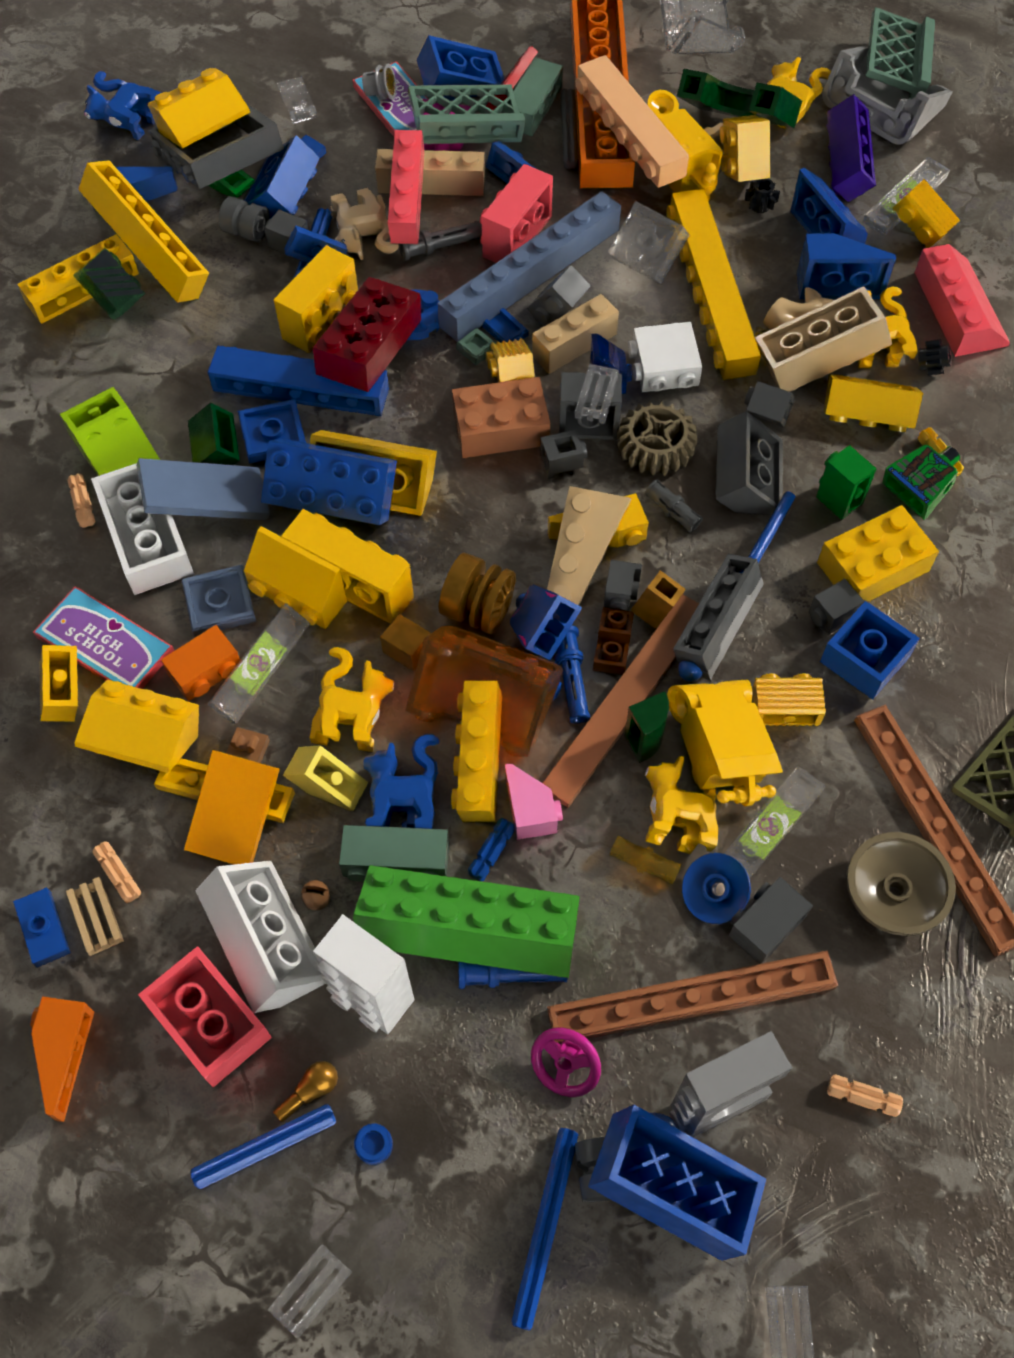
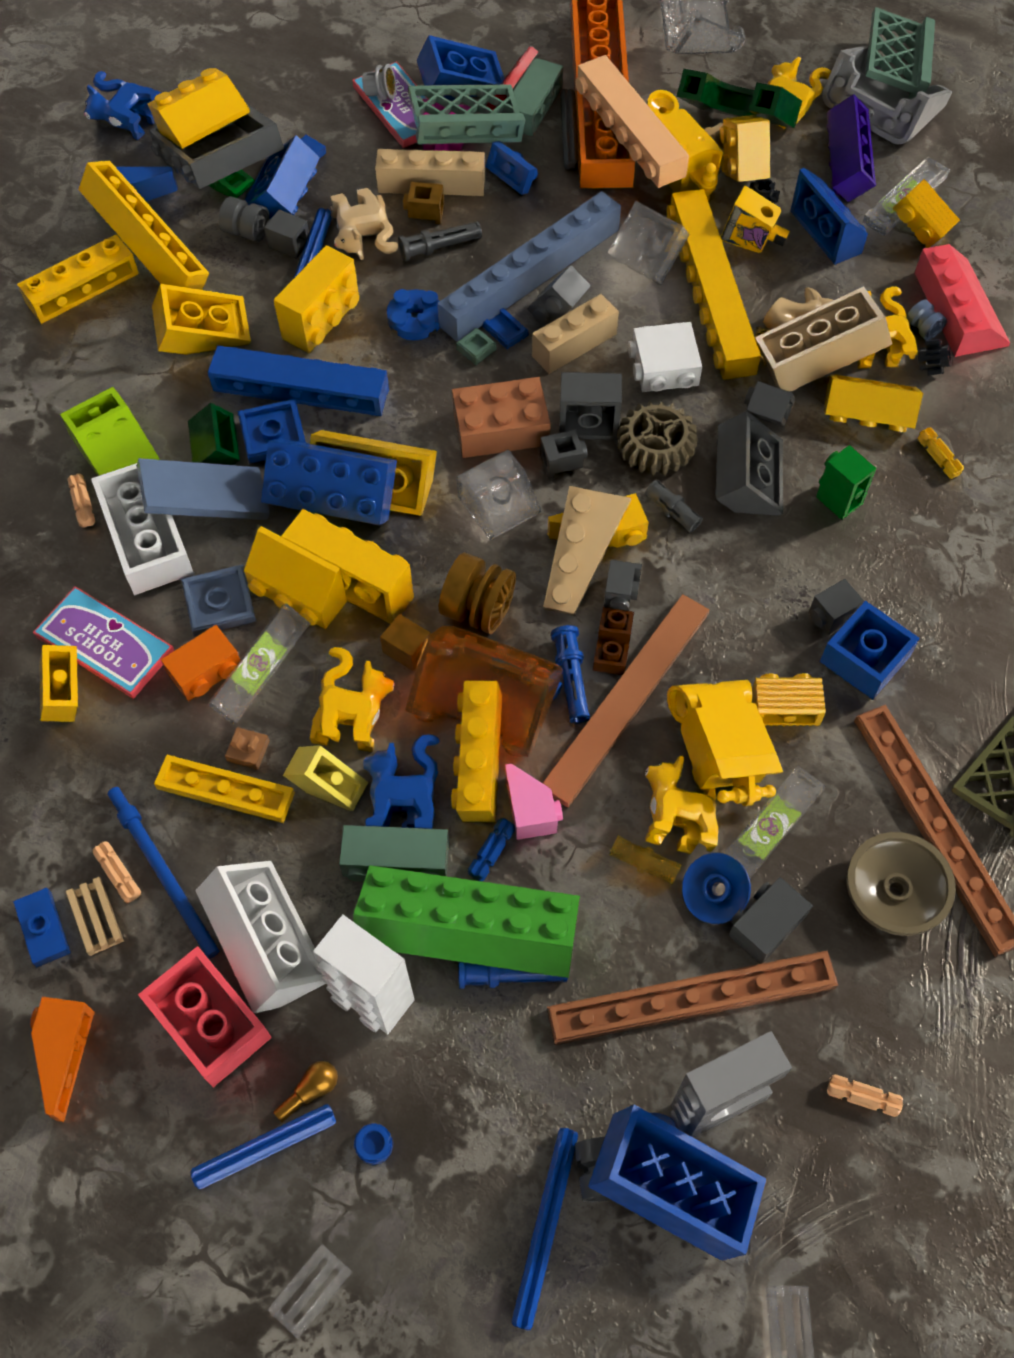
(109, 283): brick -> none
(130, 819): none -> blue bar
(138, 726): yellow slope -> none
(198, 320): none -> yellow slope
(231, 808): light orange tile -> none
(297, 100): clear slope -> none
(307, 244): blue tile -> none
(313, 900): medium nougat hinge -> none
(367, 334): dark red brick -> none
(406, 187): coral brick -> none
(425, 201): none -> pearl gold brick
(498, 494): none -> clear slope
(510, 360): yellow brick -> none
(516, 213): coral brick -> none
(543, 620): blue torso -> none
(568, 1056): dark pink piece -> none
(592, 412): clear tile -> none
(608, 355): clear blue slope -> none
(646, 725): dark green brick -> none
(658, 599): pearl gold brick -> none
(725, 605): dark grey piece -> none
(753, 222): none -> yellow torso
(842, 265): blue slope -> none
(879, 554): yellow brick -> none
(922, 478): torso -> none
(926, 319): none -> sand blue wheel

